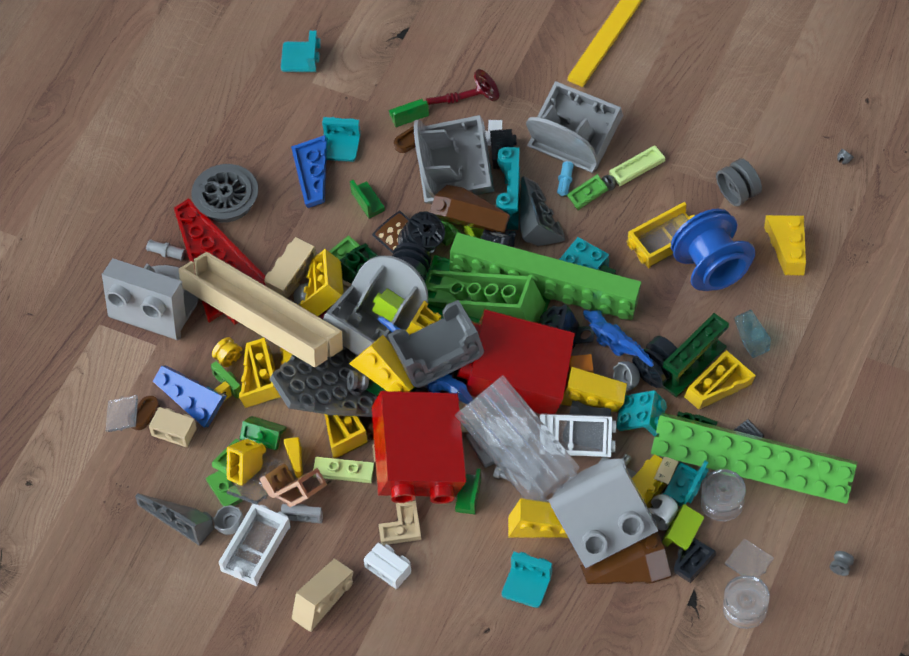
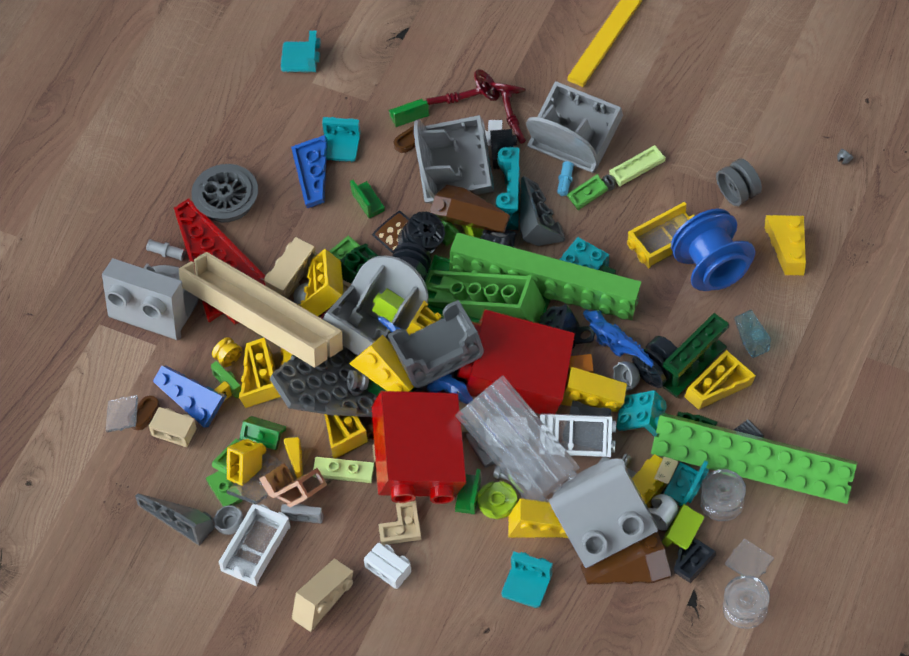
(497, 499): none -> lime tile
(507, 91): none -> dark red dish
(841, 563): dark grey wheel -> none

